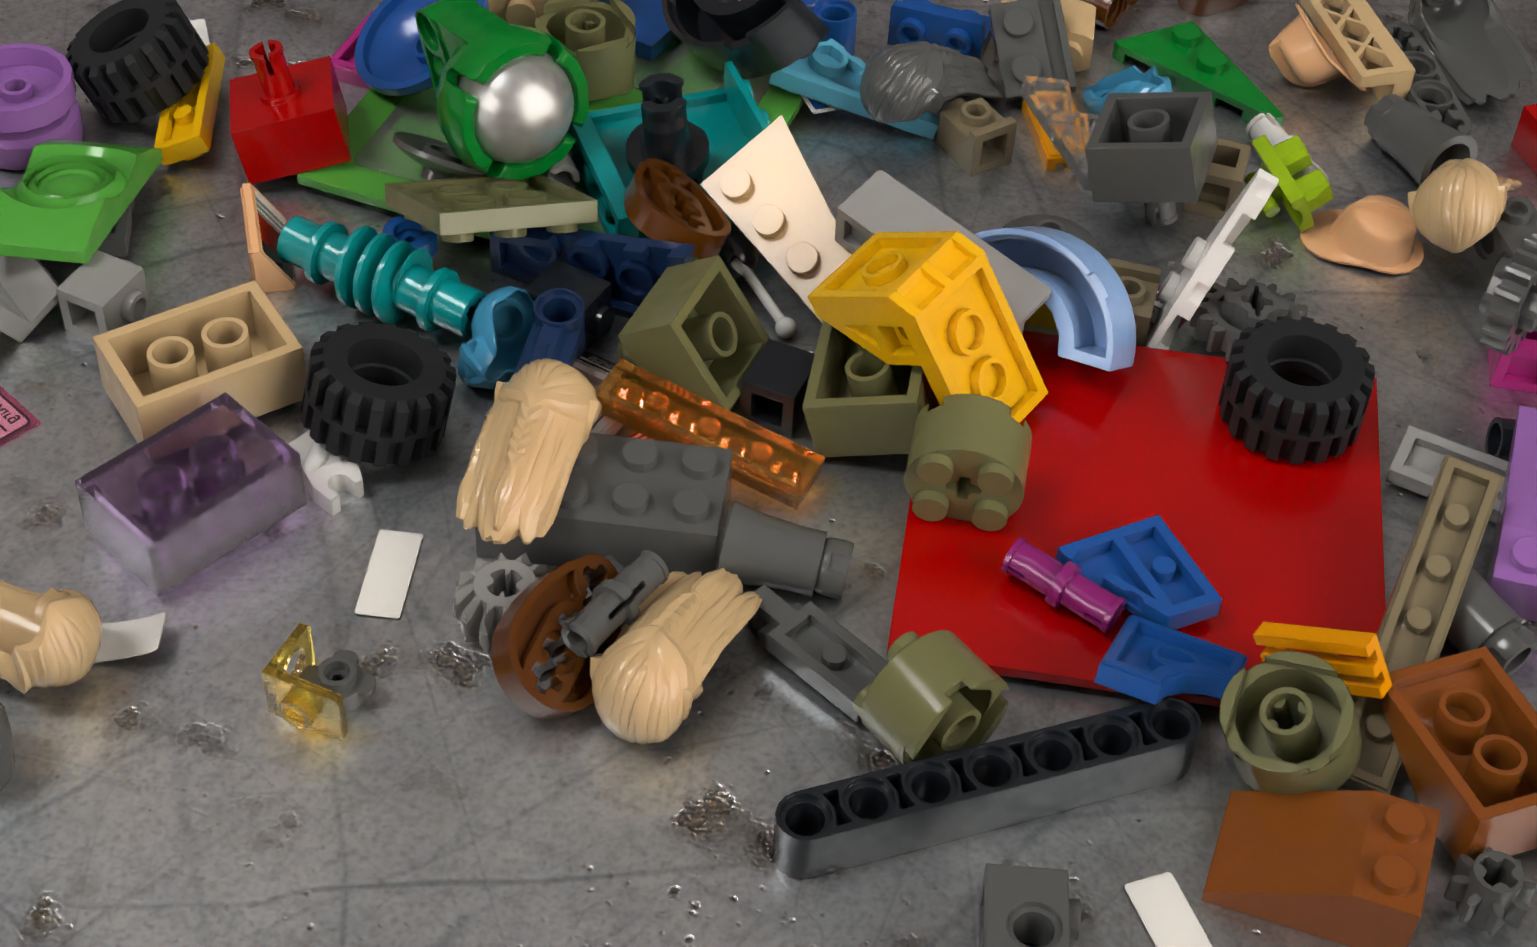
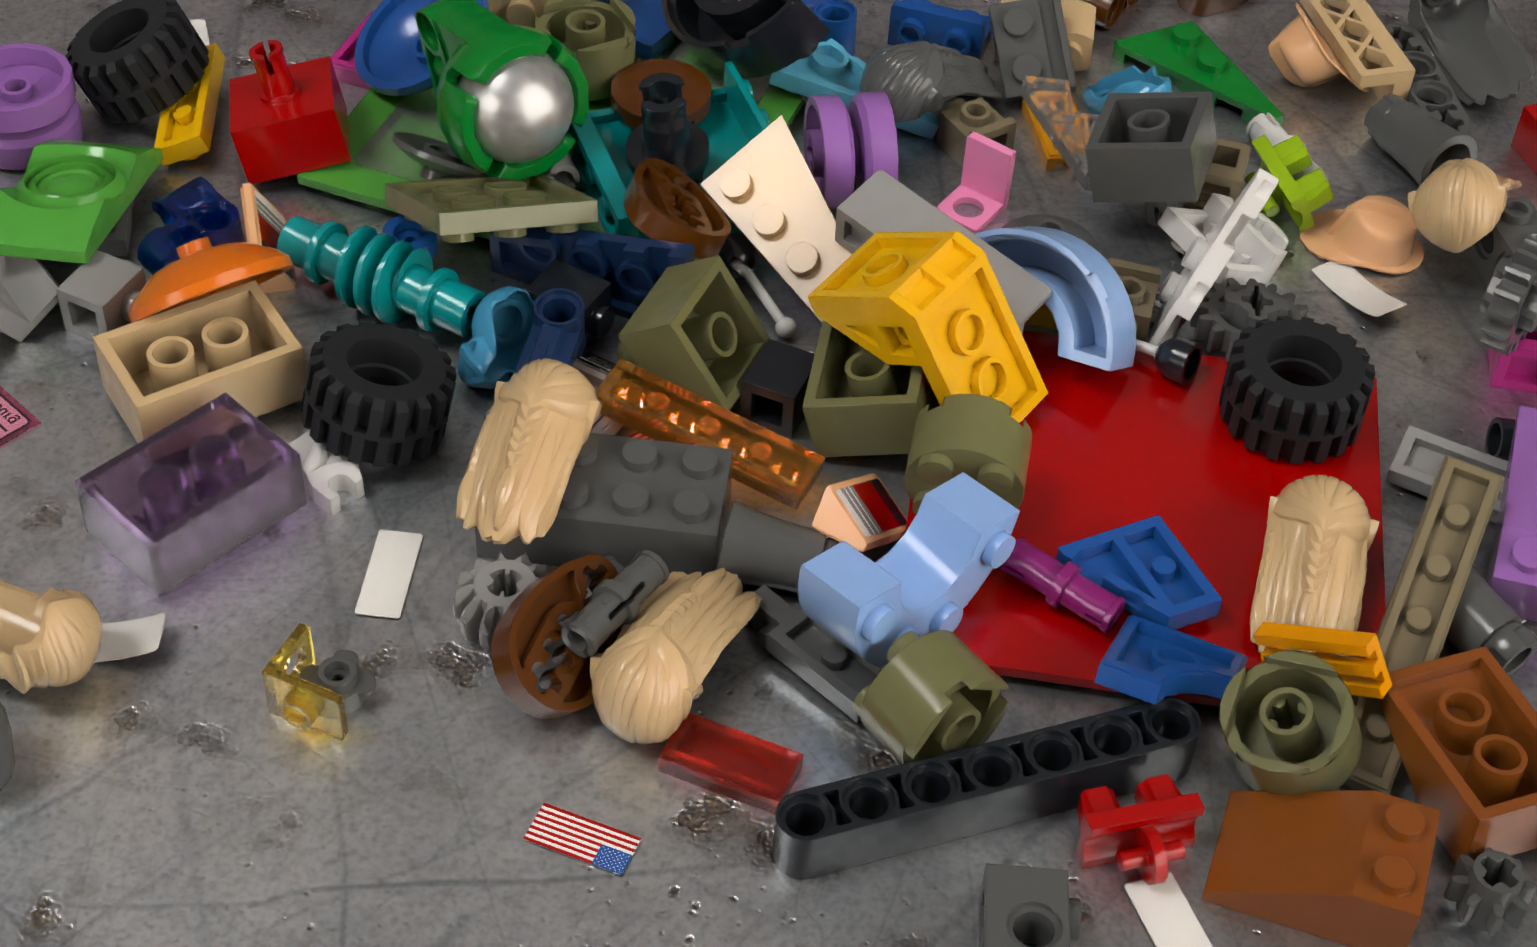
(189, 214): none -> clear blue piece
(205, 272): none -> orange dish
(582, 839): none -> sticker
(627, 97): none -> reddish brown tile
(730, 763): none -> clear red tile
(850, 143): none -> medium lavender wheel
(860, 513): none -> slope
(920, 581): none -> light blue brick
(984, 182): none -> bright pink bracket
(1138, 834): none -> red hips
(1175, 358): none -> black hinge
(1257, 248): none -> white slope
(1313, 557): none -> tan hair
(1356, 289): none -> white sticker

